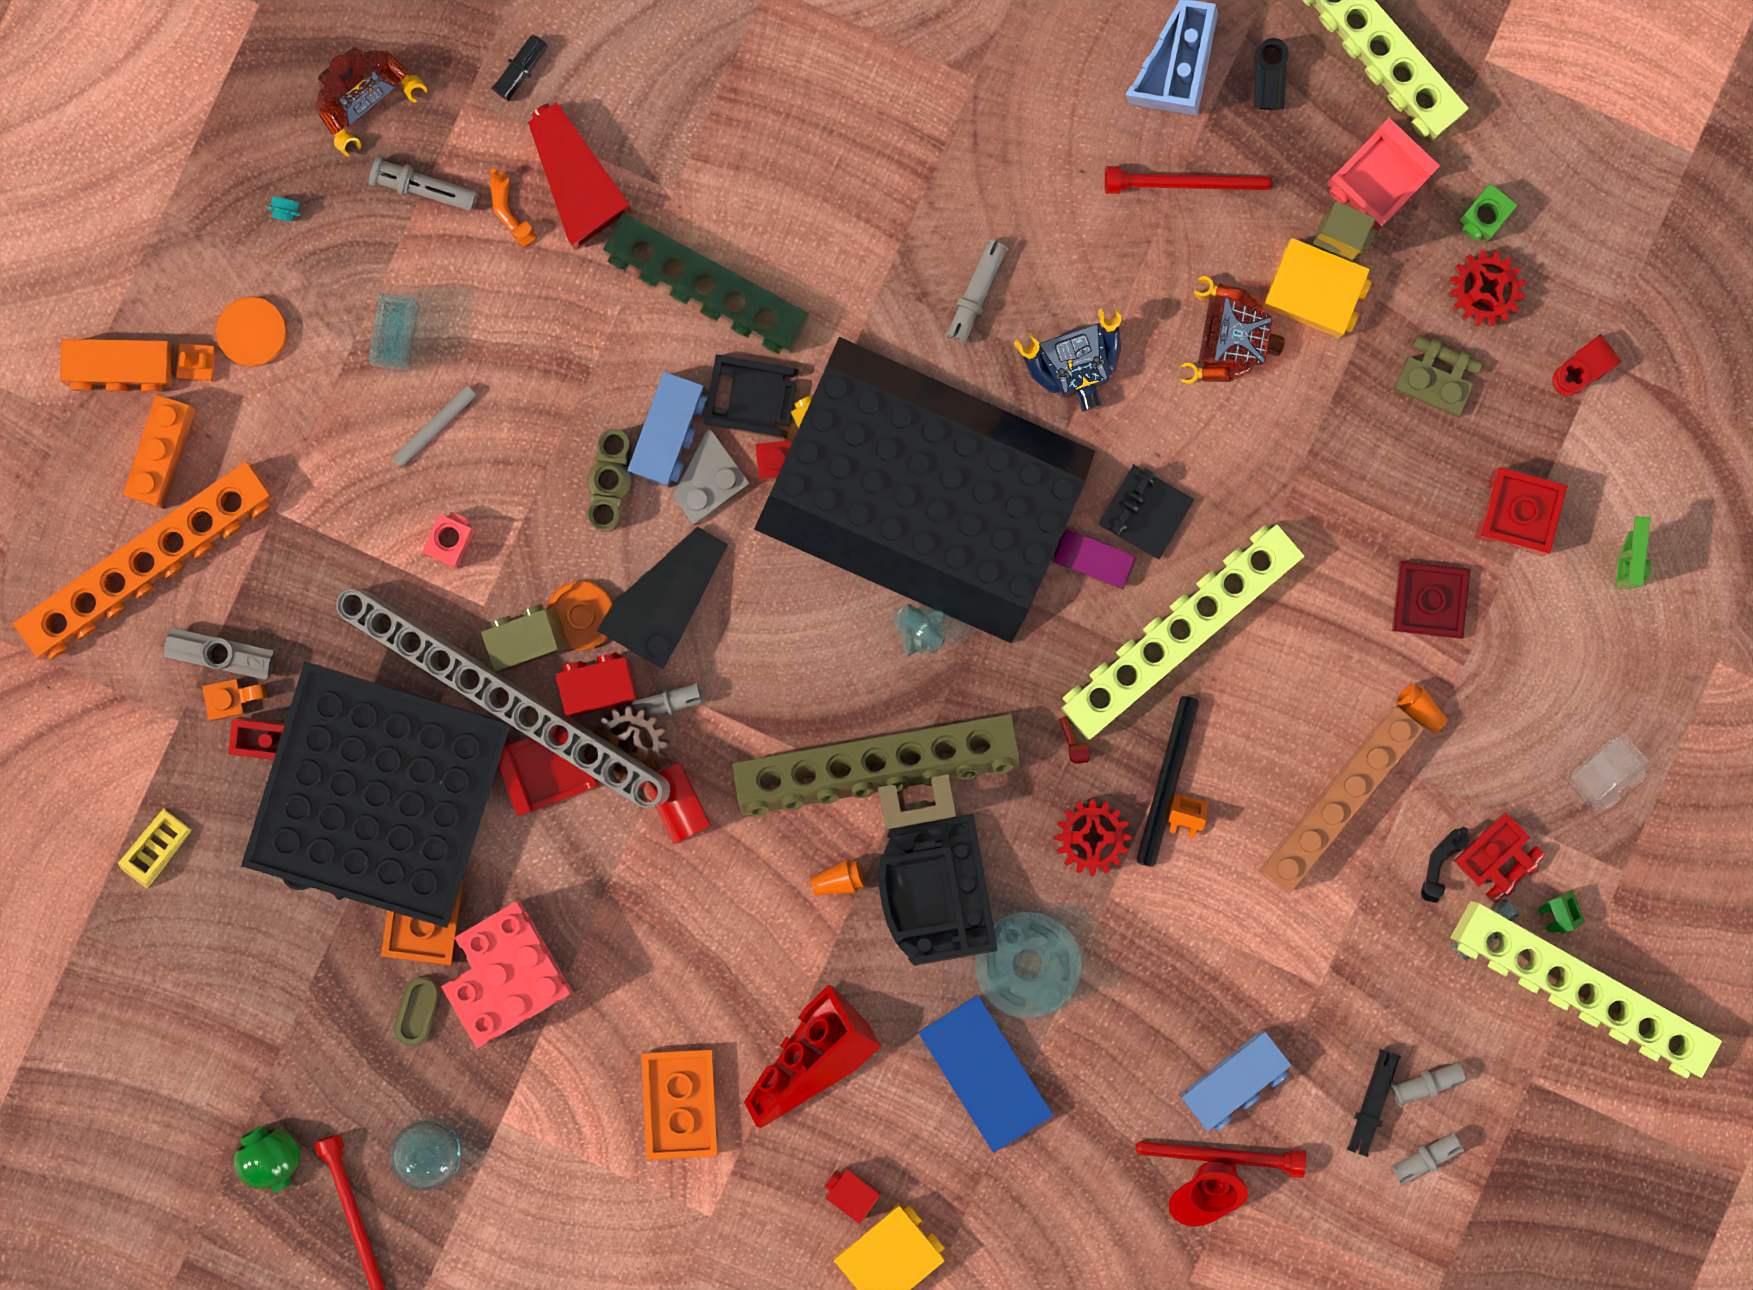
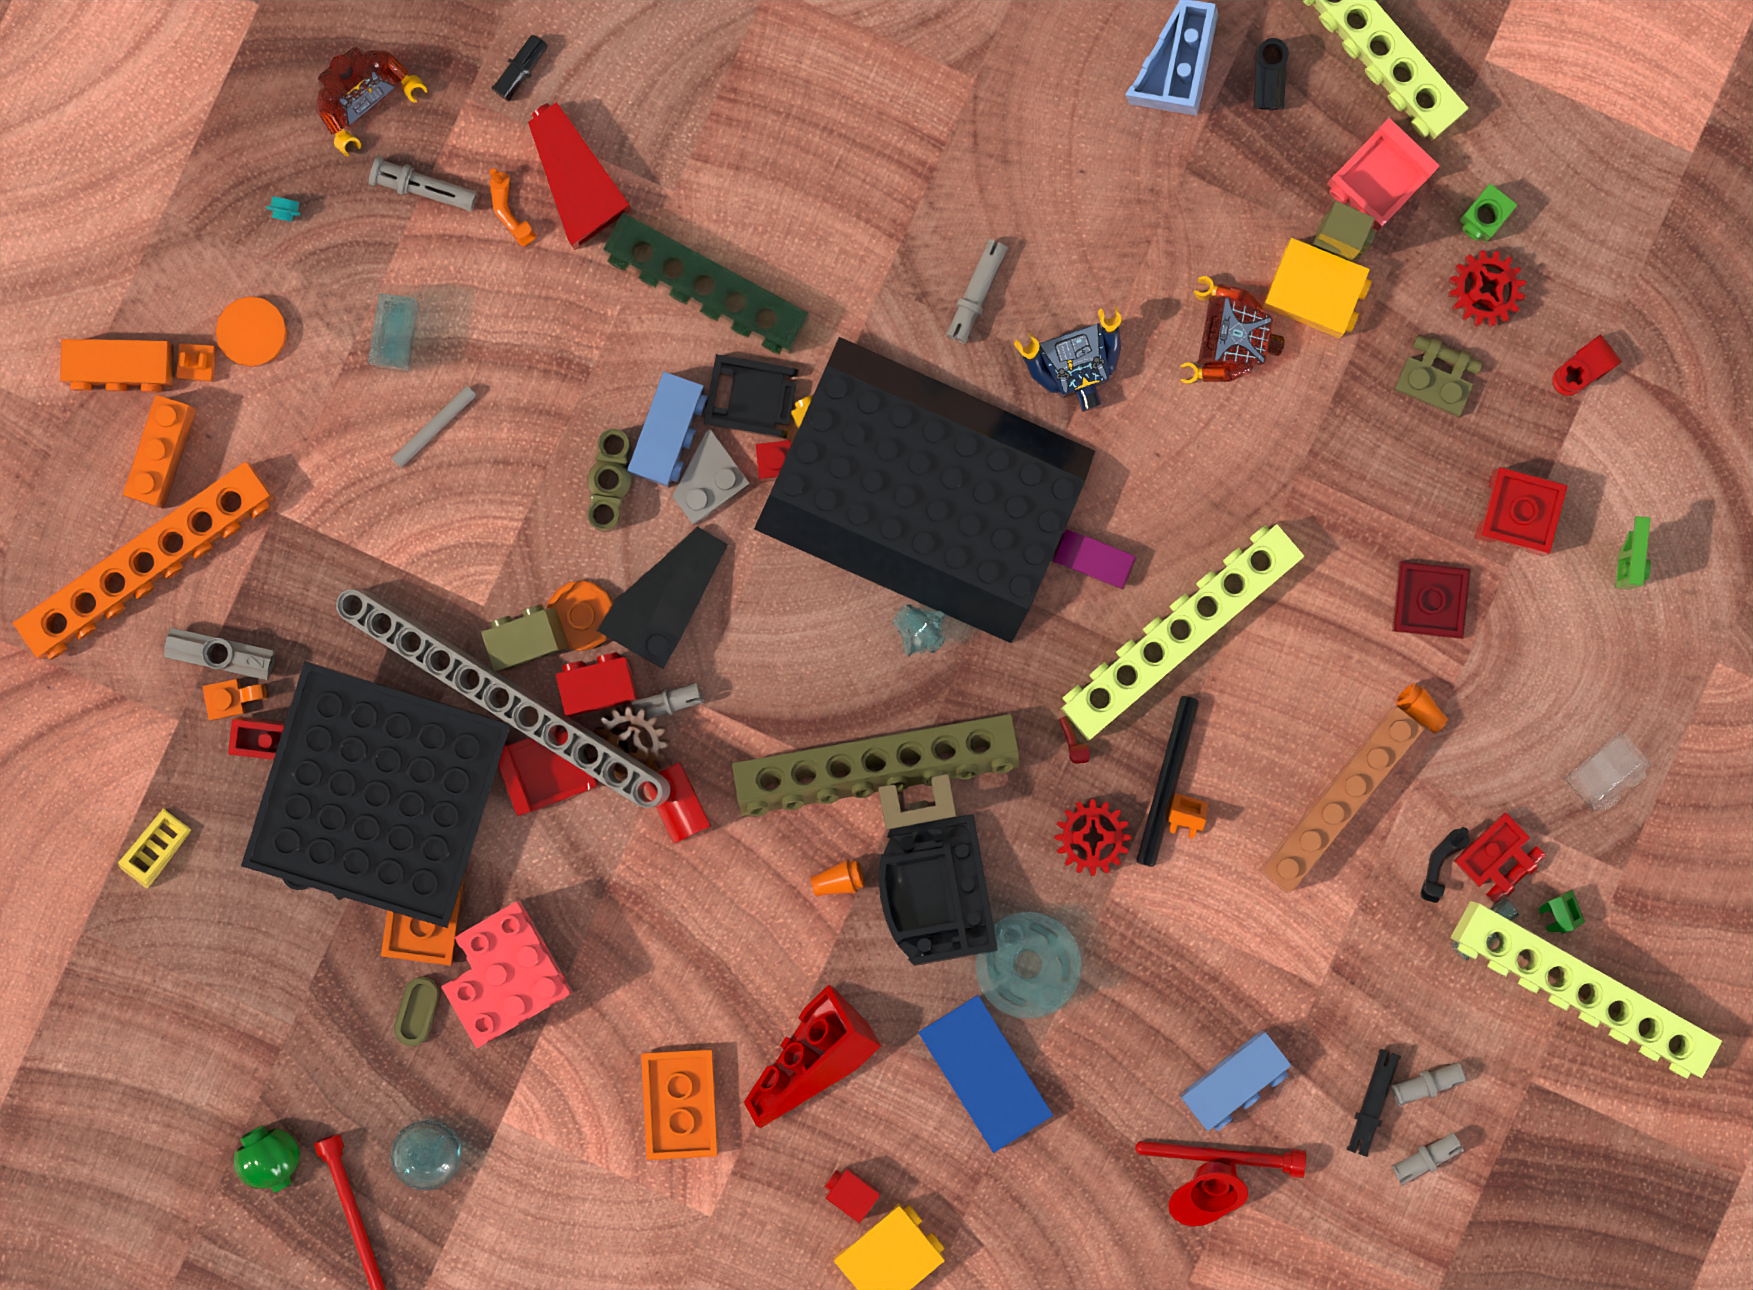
(434, 546): coral brick -> none
(1118, 180): red piece -> none
(1146, 511): black hinge -> none

